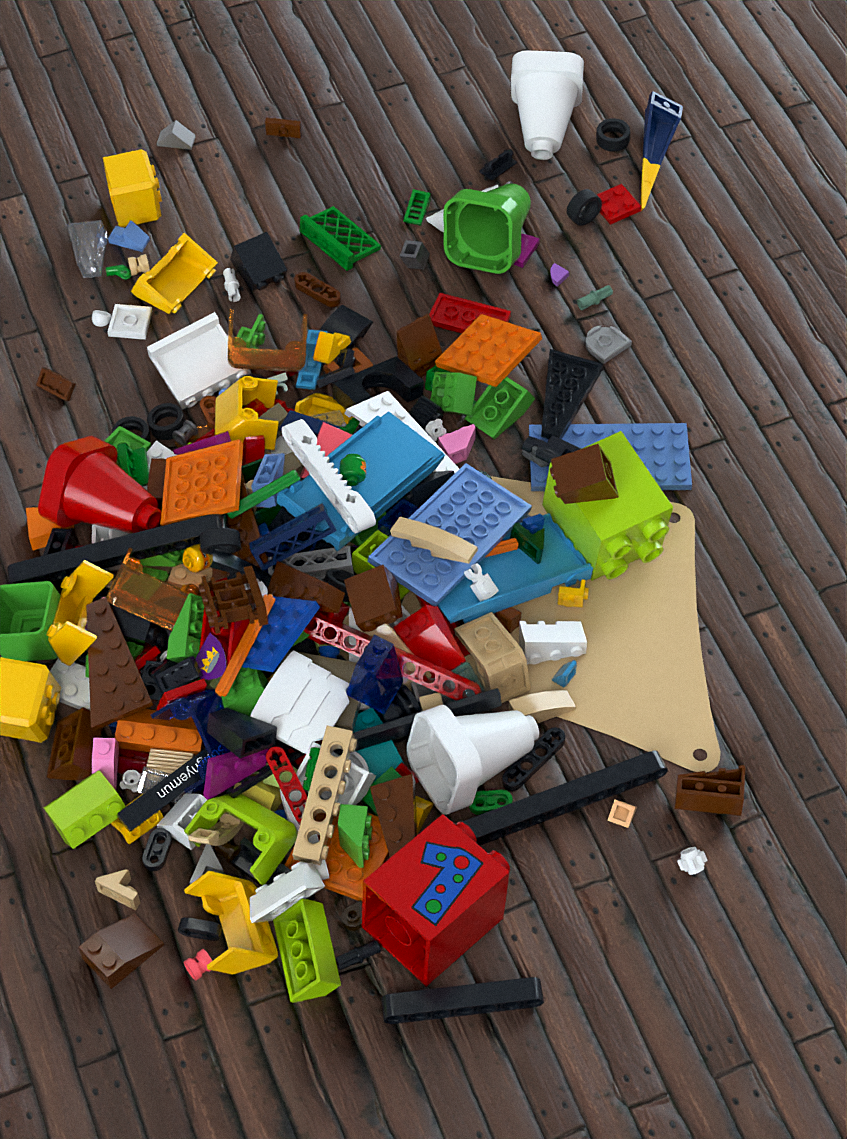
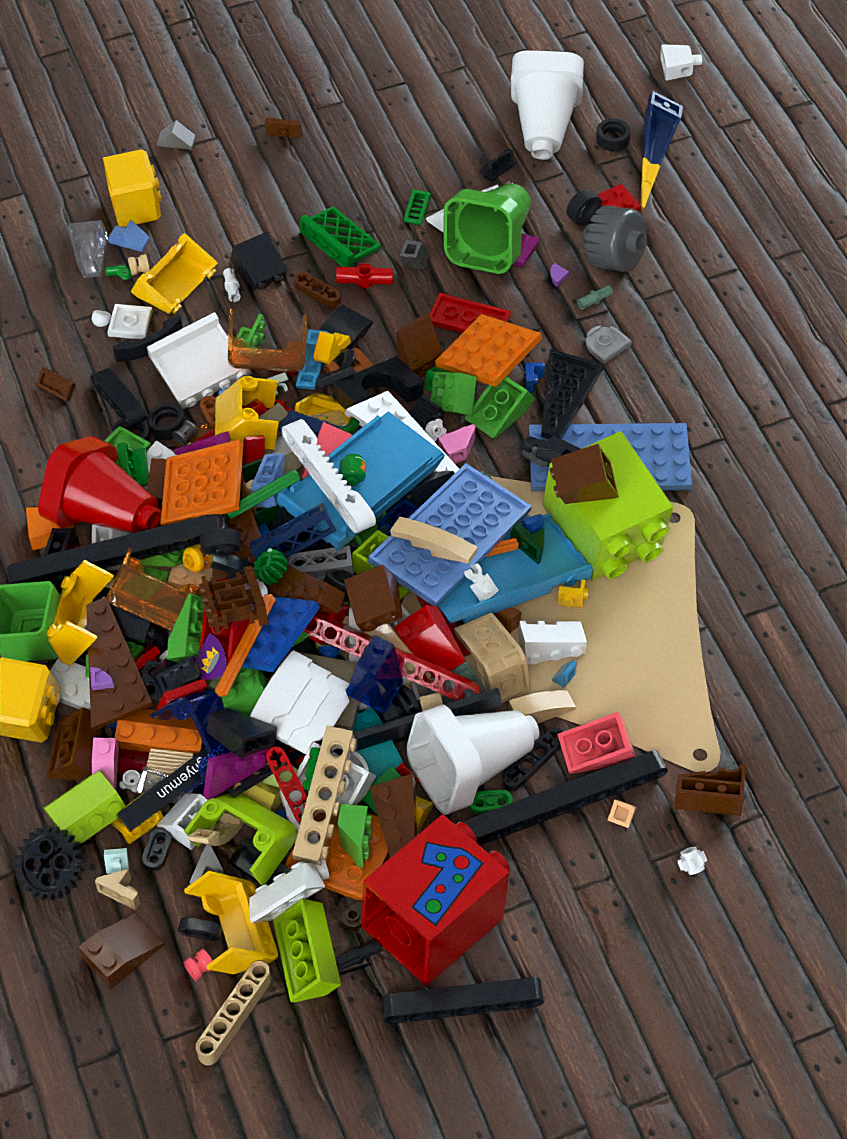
(62, 876): none -> black gear
(100, 679): none -> medium lavender tile
(116, 860): none -> light aqua tile
(119, 397): none -> black beam
(131, 351): none -> black slope
(232, 1023): none -> tan beam
(270, 566): none -> green gear
(364, 275): none -> red piece
(532, 373): none -> blue bracket
(596, 744): none -> coral slope
(616, 238): none -> dark grey piece
(678, 61): none -> white torso

